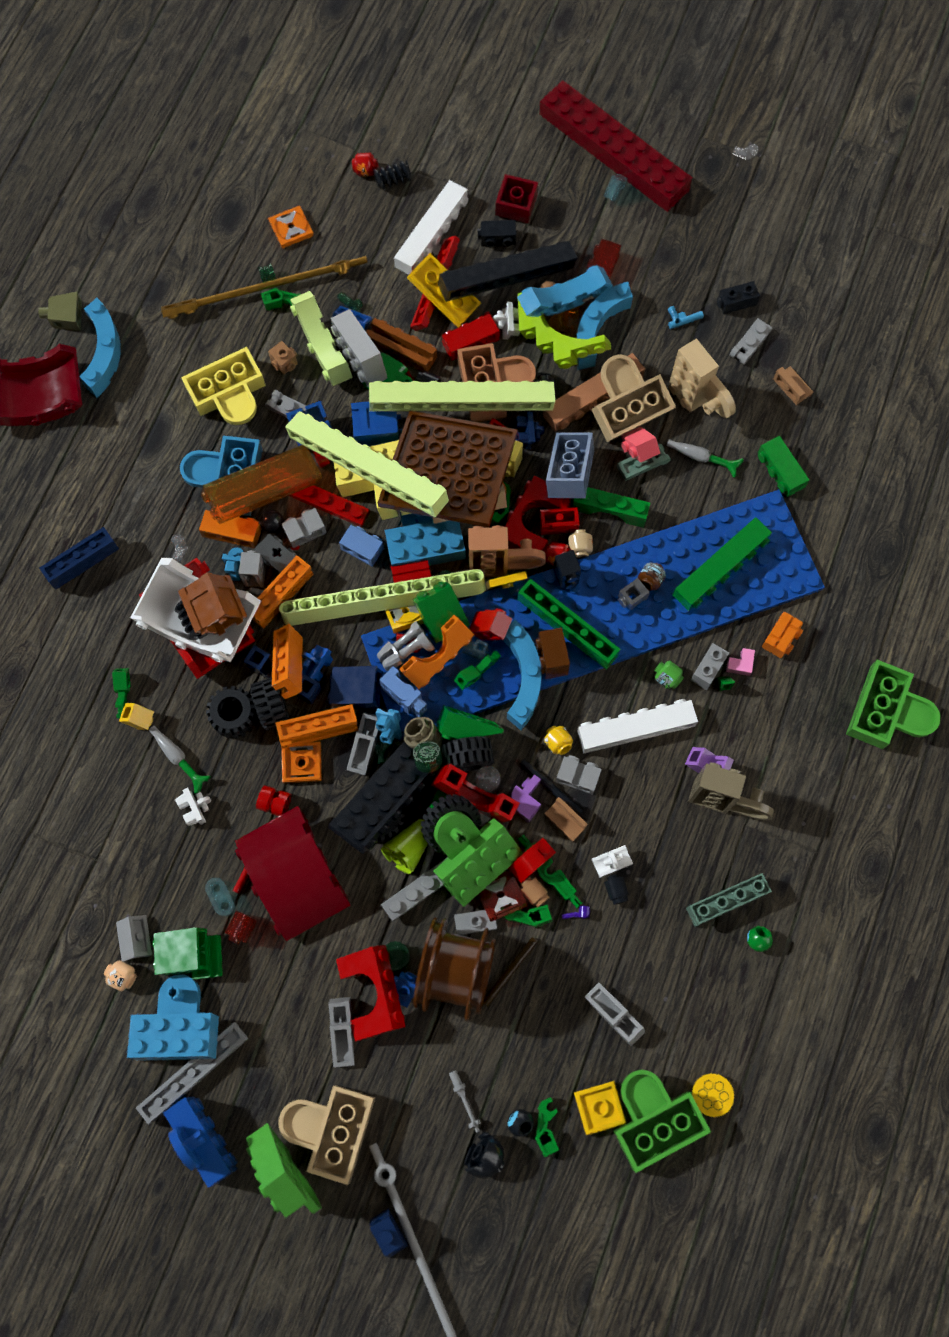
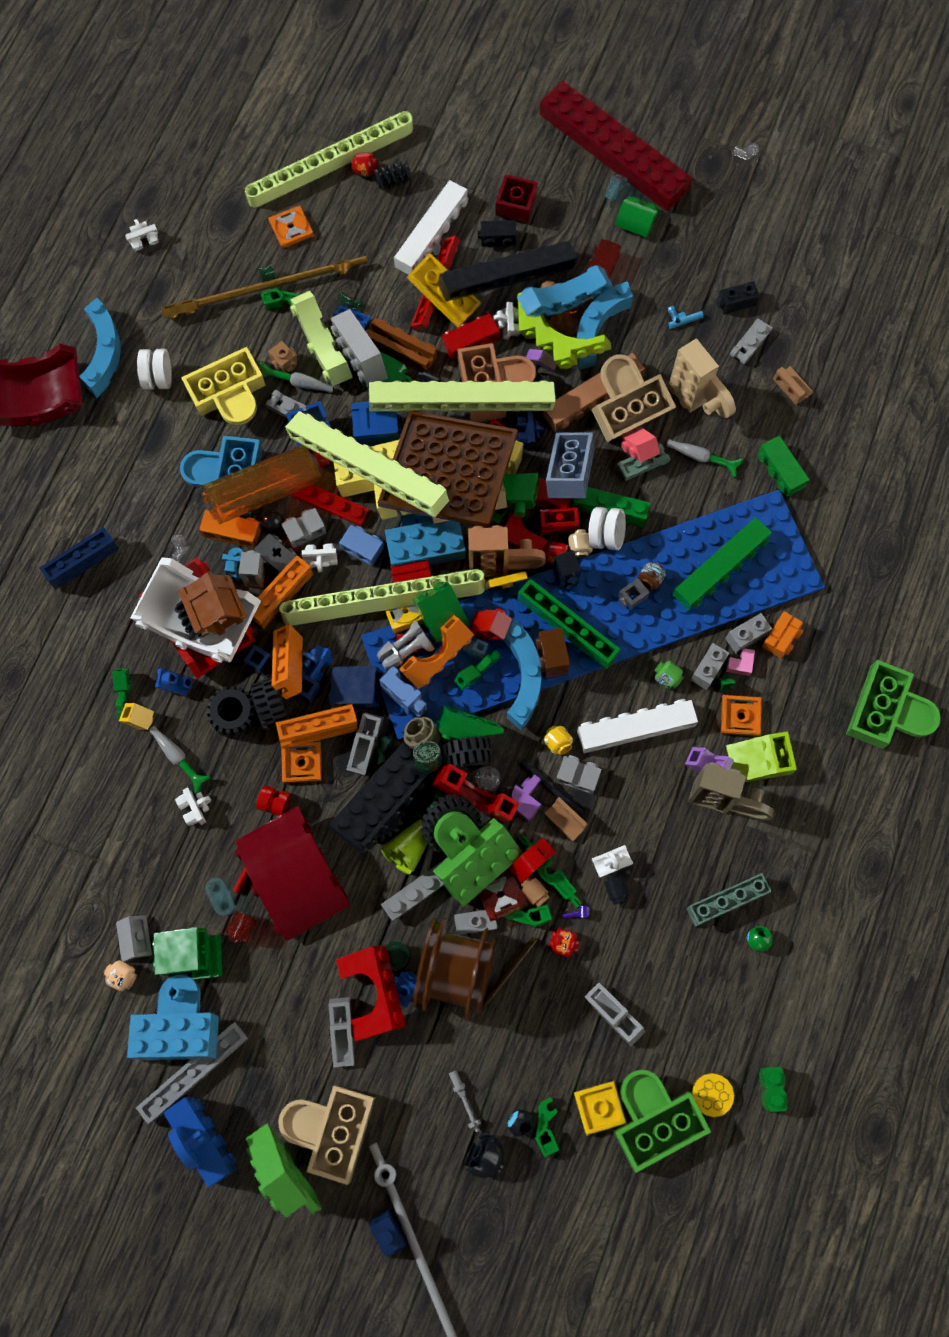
(63, 311): olive torso -> none
(140, 232): none -> white hips
(154, 369): none -> white wheel
(173, 682): none -> blue hips
(296, 379): none -> light grey piece
(321, 557): none -> white hips
(328, 159): none -> yellowish green beam
(389, 725): dark azure hips -> none
(521, 492): none -> green torso
(541, 358): none -> medium lavender piece
(564, 942): none -> red head
(607, 528): none -> white wheel
(637, 216): none -> green brick
(748, 633): none -> light grey brick
(751, 711): none -> orange piece
(763, 757): none -> lime slope
(773, 1095): none -> green brick

